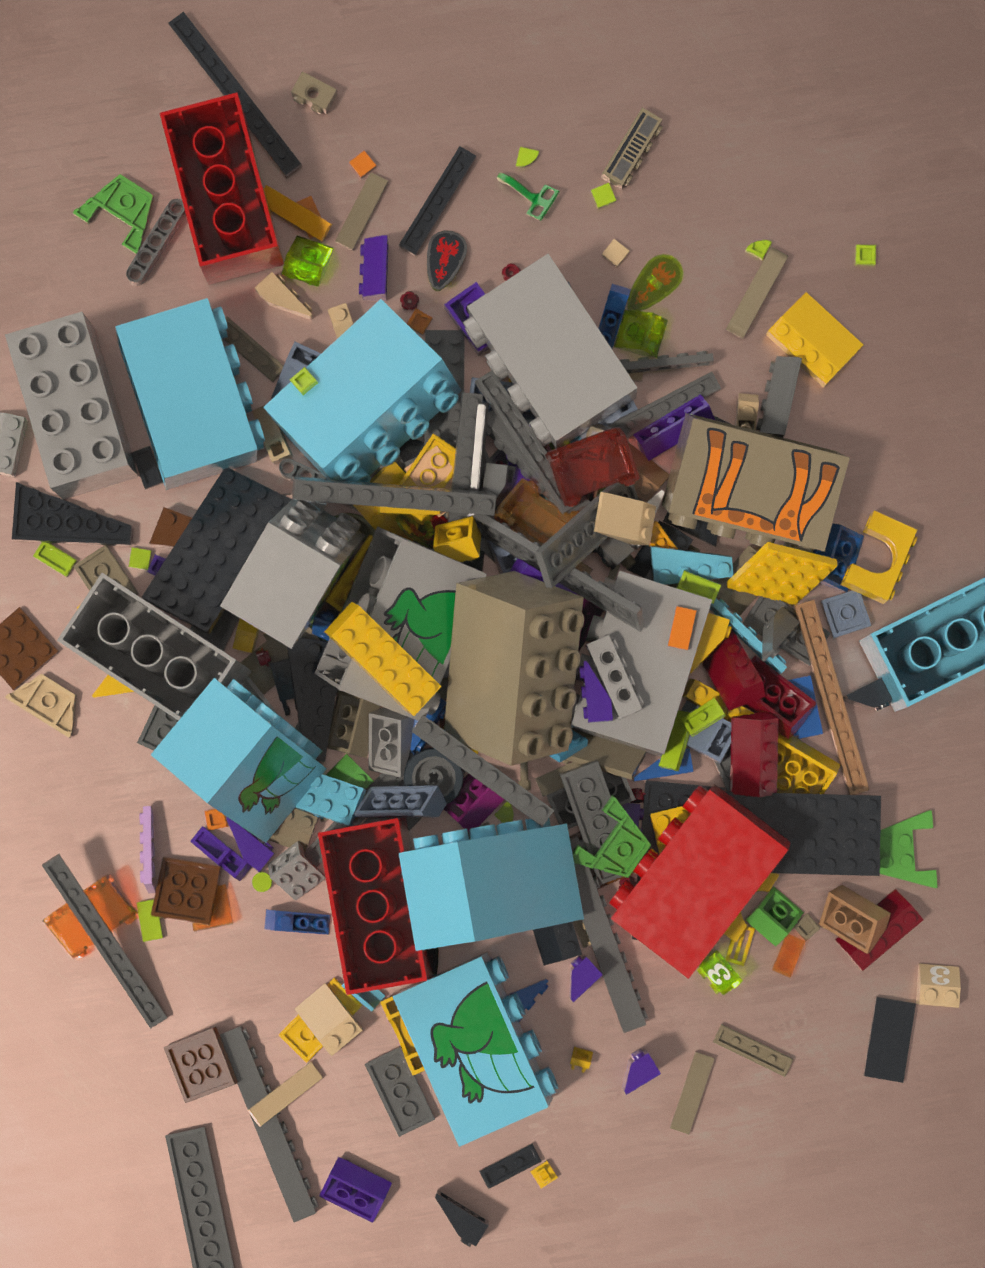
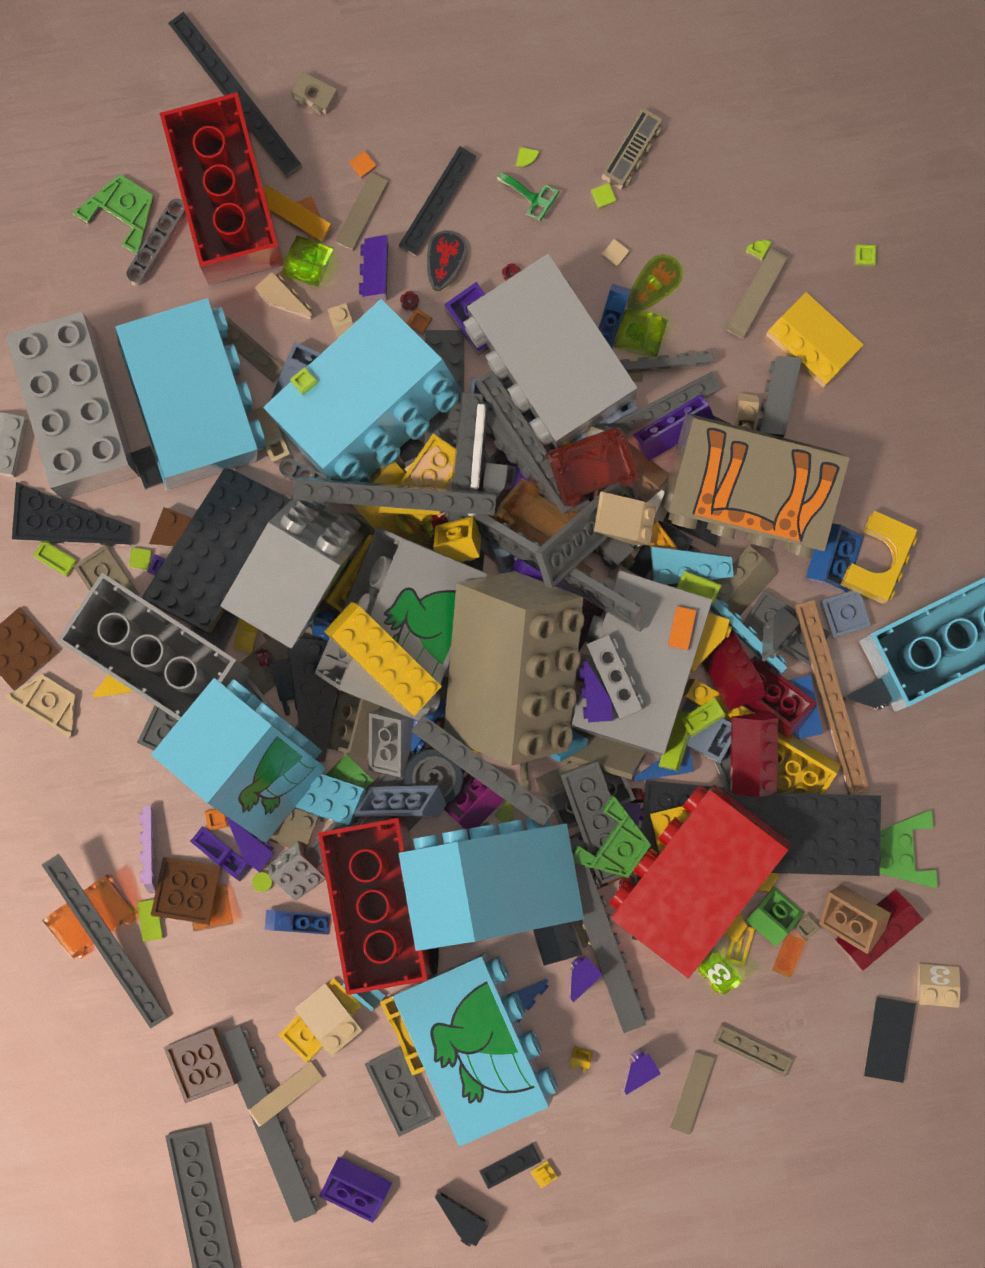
(781, 573): yellow plate -> none

